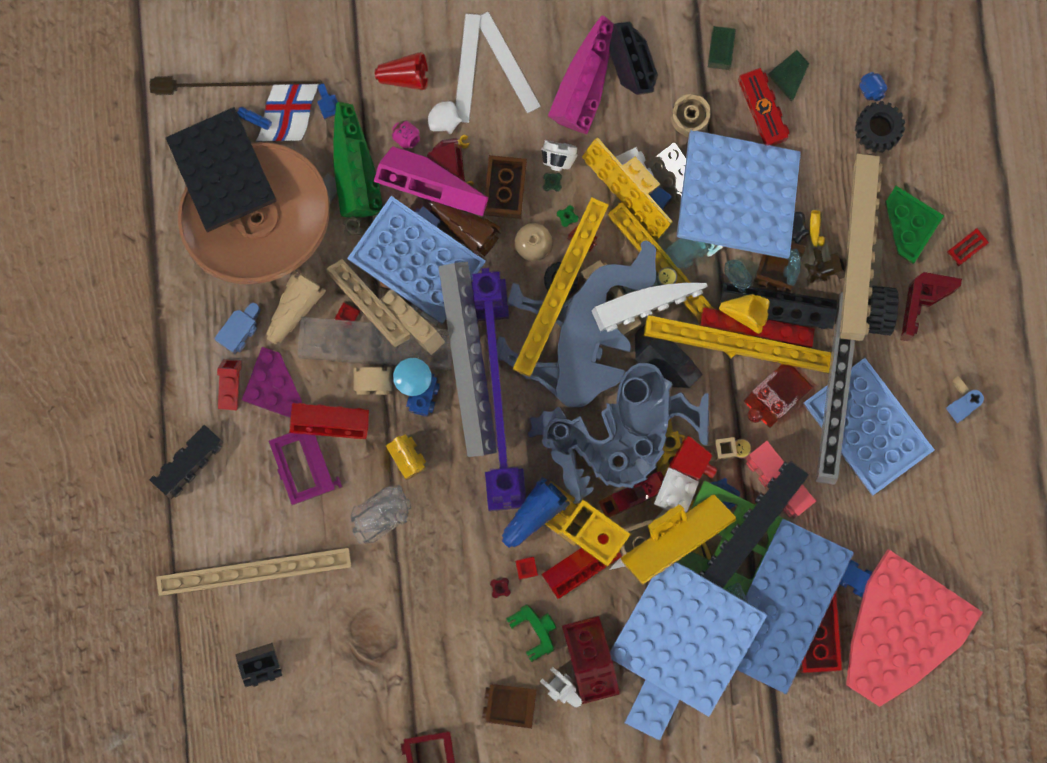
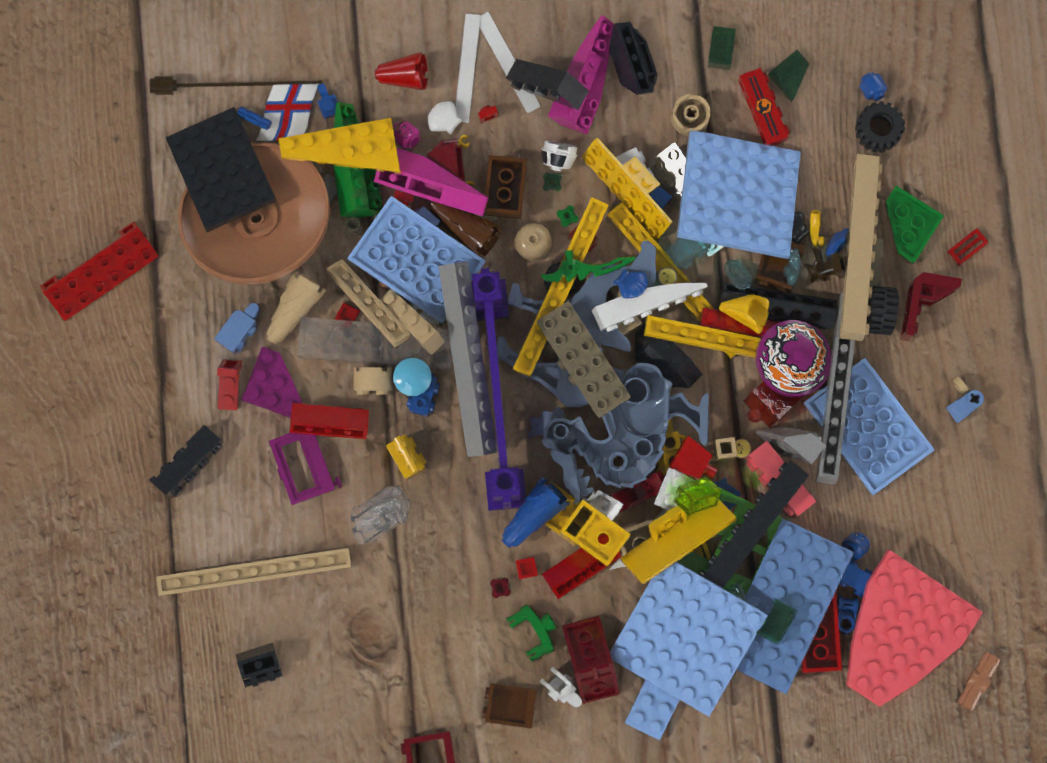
(100, 272): none -> red bracket
(353, 146): none -> yellow wing
(404, 198): none -> red plate
(487, 113): none -> red plate
(547, 83): none -> black wedge
(571, 268): none -> green piece
(583, 360): none -> dark tan bracket
(605, 504): none -> white plate
(632, 283): none -> blue animal
(697, 495): none -> clear neon green brick
(777, 622): none -> clear green panel
(793, 358): none -> dish
(793, 443): none -> light grey slope
(837, 242): none -> blue animal
(847, 612): none -> blue piece
(857, 543): none -> blue head
(978, 681): none -> nougat piece

